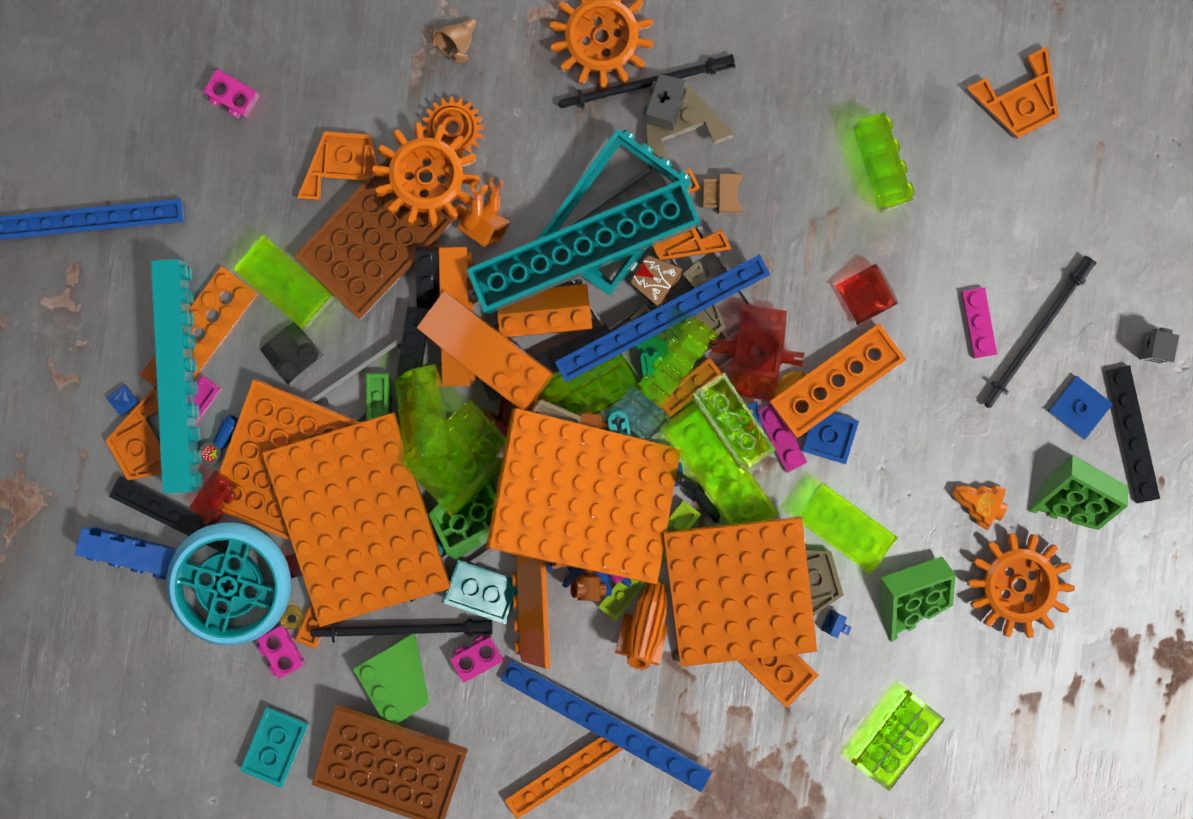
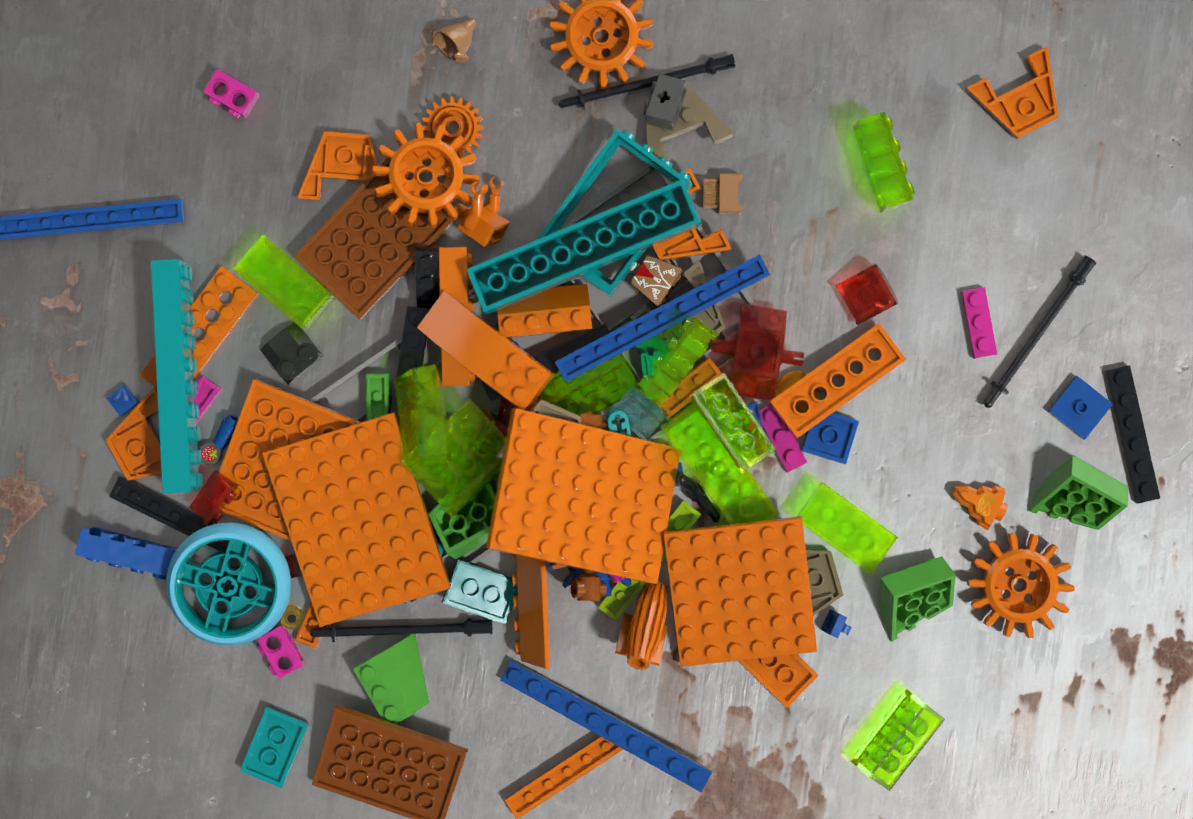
(480, 663): dark pink brick -> none
(1159, 346): dark grey brick -> none

